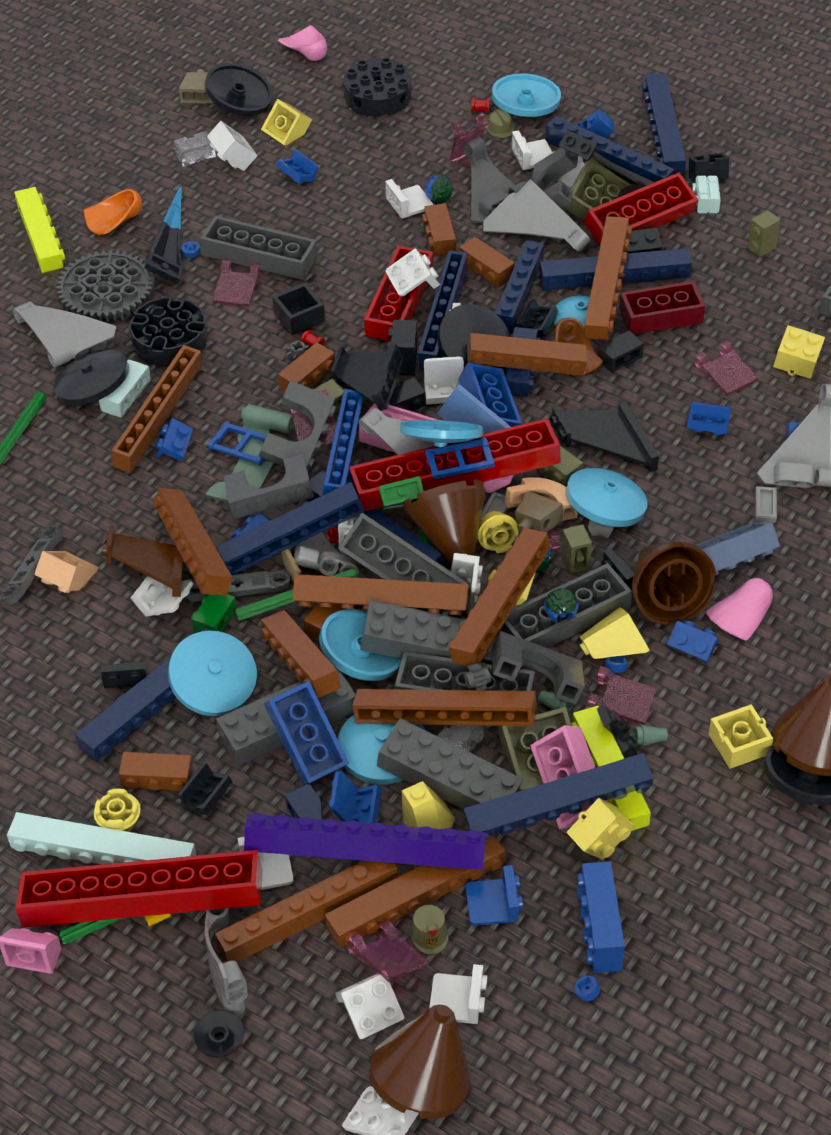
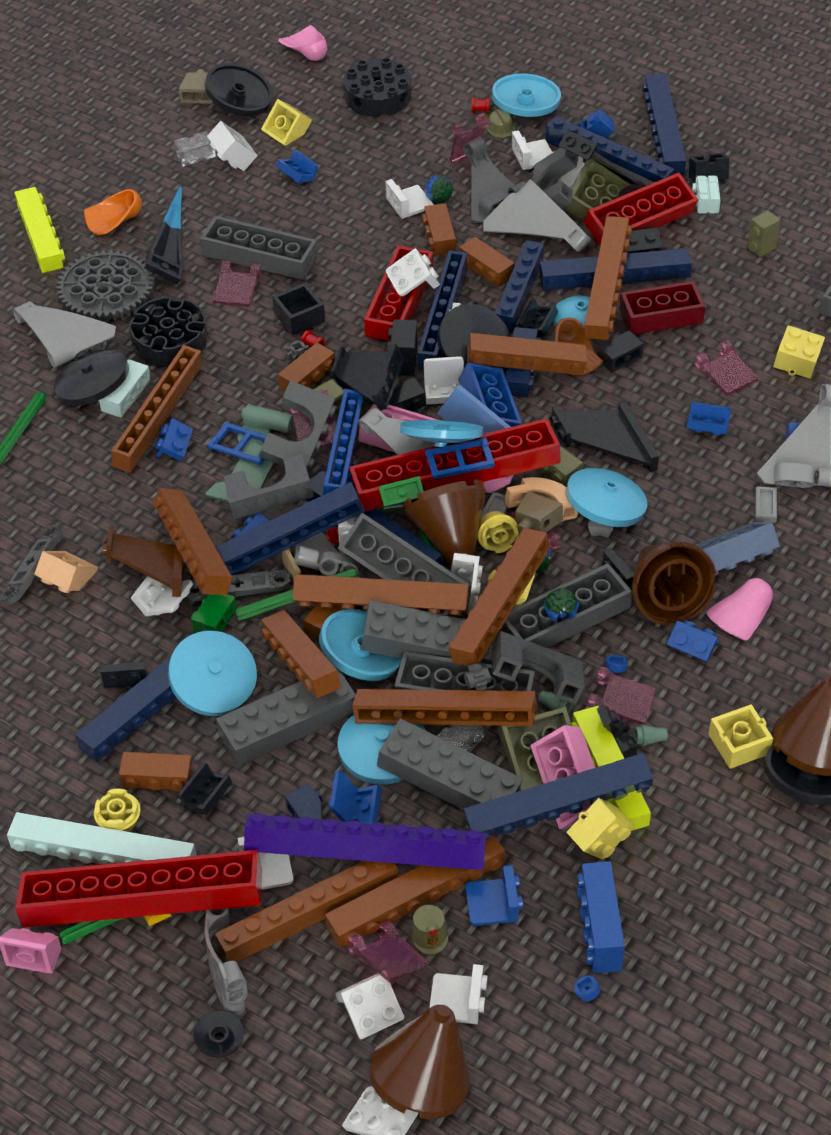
(190, 249): blue tile -> none
(306, 733): blue brick -> none
(425, 808): light yellow slope -> none
(576, 549): olive brick -> none
(613, 637): light yellow slope -> none

